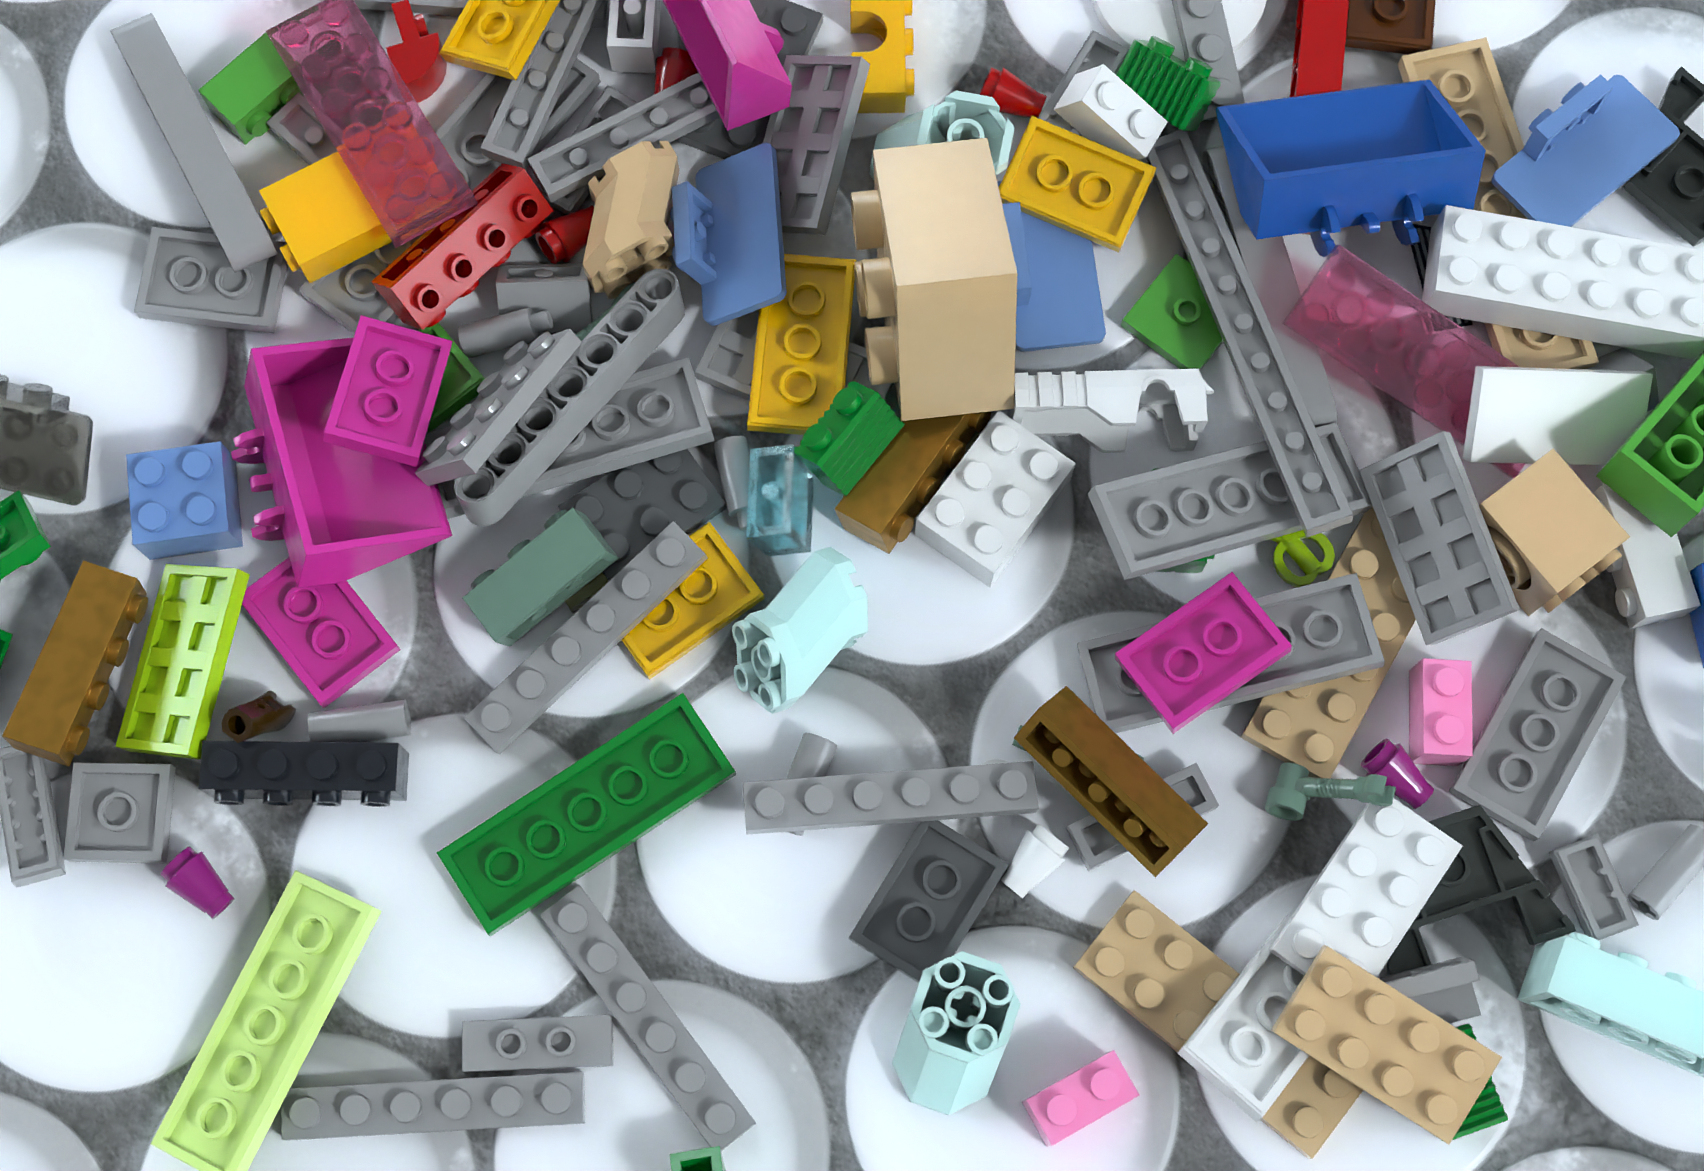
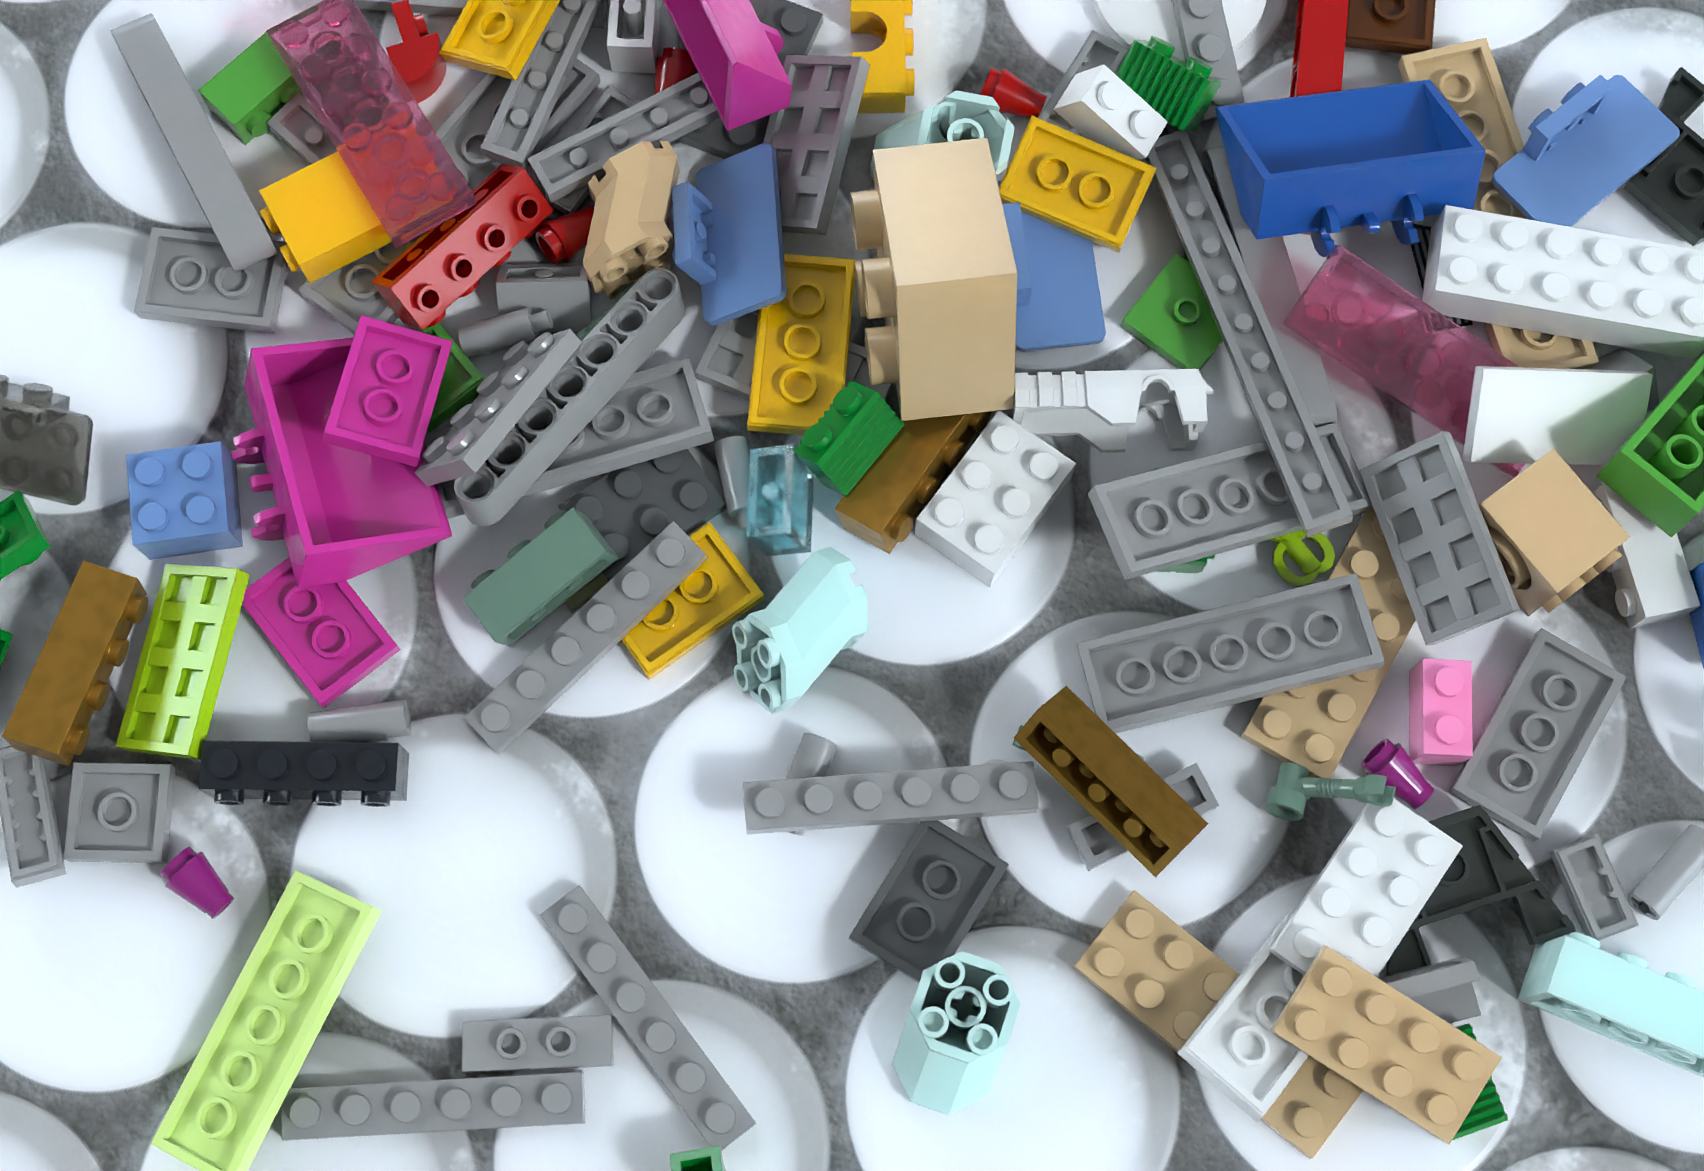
(257, 717): dark brown bar -> none
(586, 814): green plate -> none
(1034, 860): white cone -> none
(1080, 1098): bright pink brick -> none
(1203, 652): dark pink plate -> none

